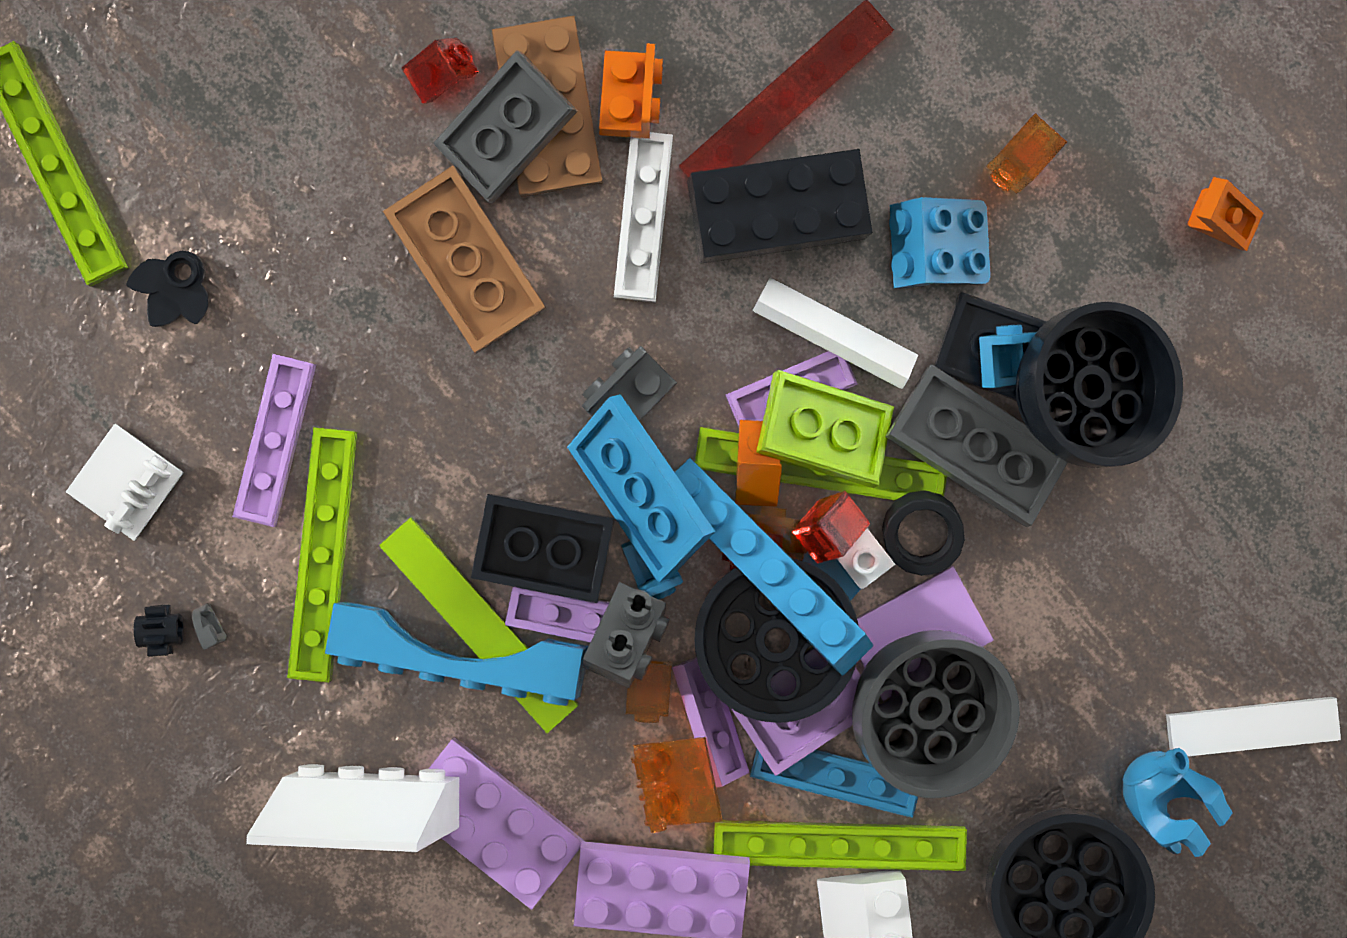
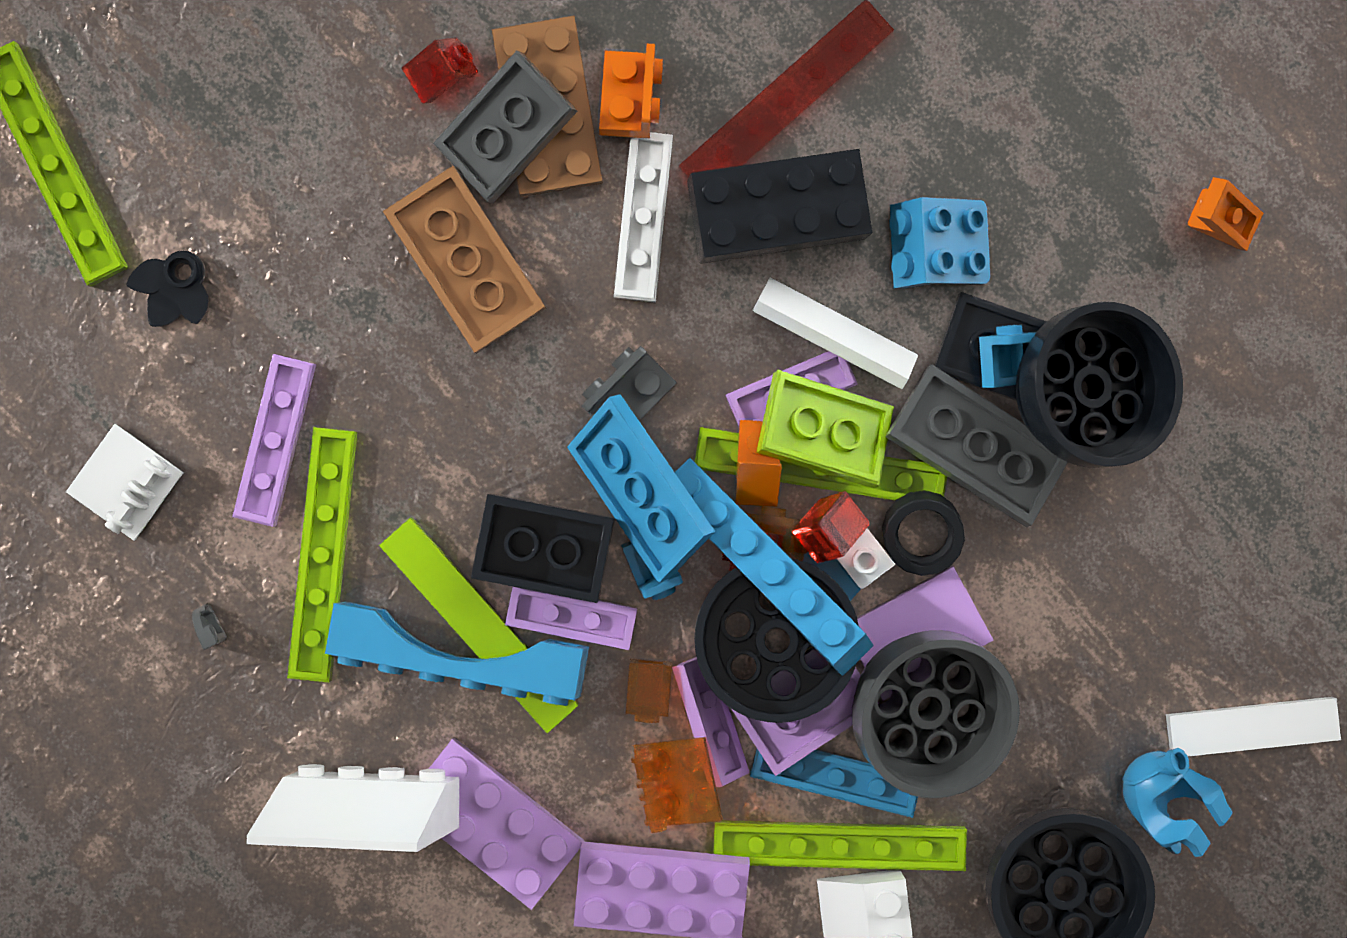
(158, 630): black gear -> none
(625, 636): dark grey brick -> none
(1025, 155): clear orange brick -> none

